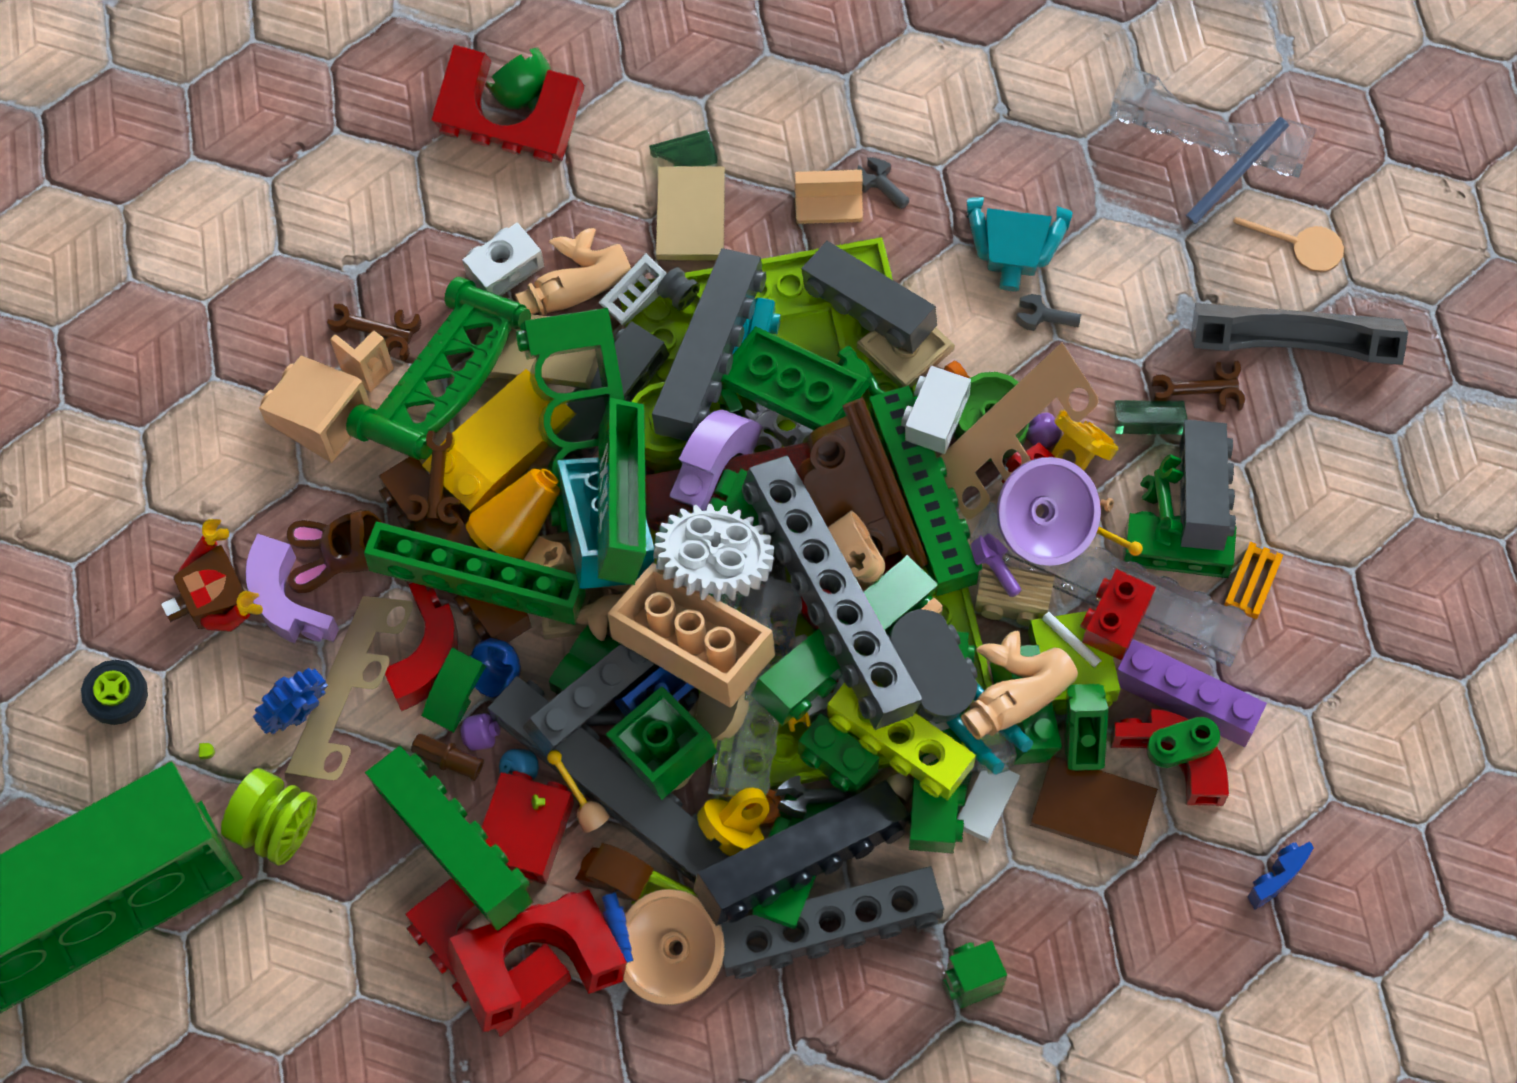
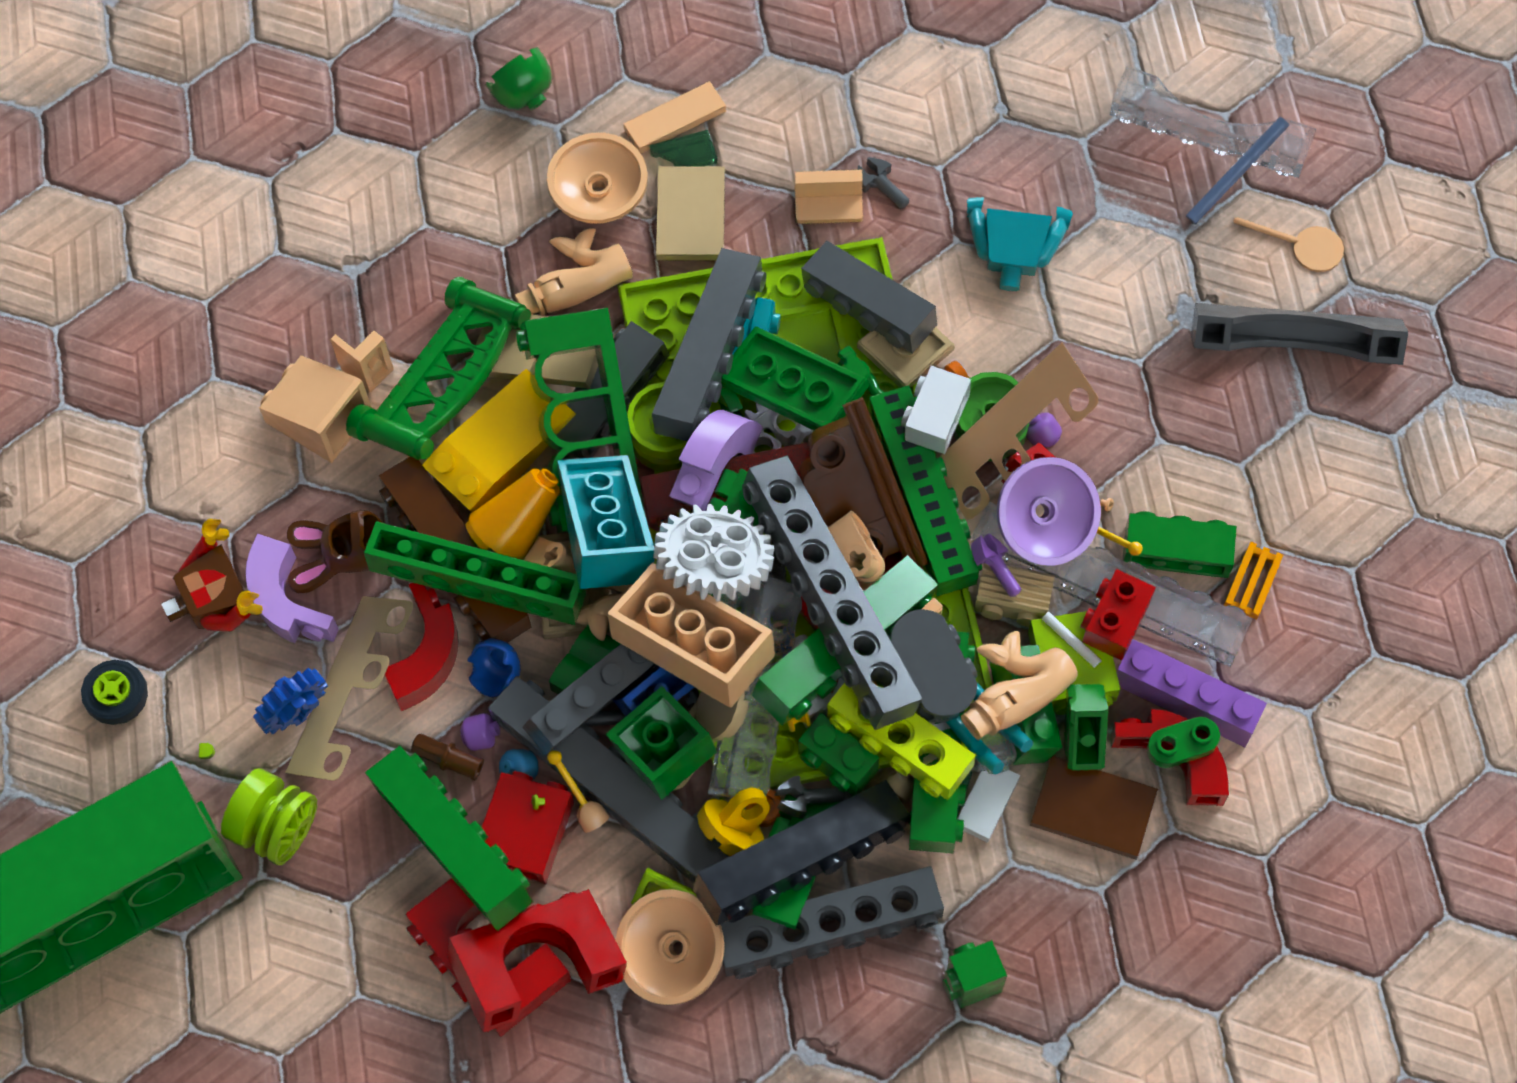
(396, 336): reddish brown bar -> none
(435, 507): reddish brown bar -> none
(452, 689): green slope -> none
(498, 278): white brick -> none
(541, 133): red arch -> none
(592, 163): none -> light nougat dish
(614, 871): reddish brown brick -> none
(616, 921): blue animal -> none
(621, 492): green brick -> none
(643, 299): white slope -> none
(675, 117): none -> light nougat tile
(678, 288): dark grey wheel -> none
(1042, 314): dark grey bar -> none
(1084, 440): yellow tile -> none
(1149, 417): clear green slope -> none
(1160, 492): green bar -> none
(1205, 485): dark grey brick -> none
(1225, 384): reddish brown bar -> none
(1286, 868): blue slope -> none

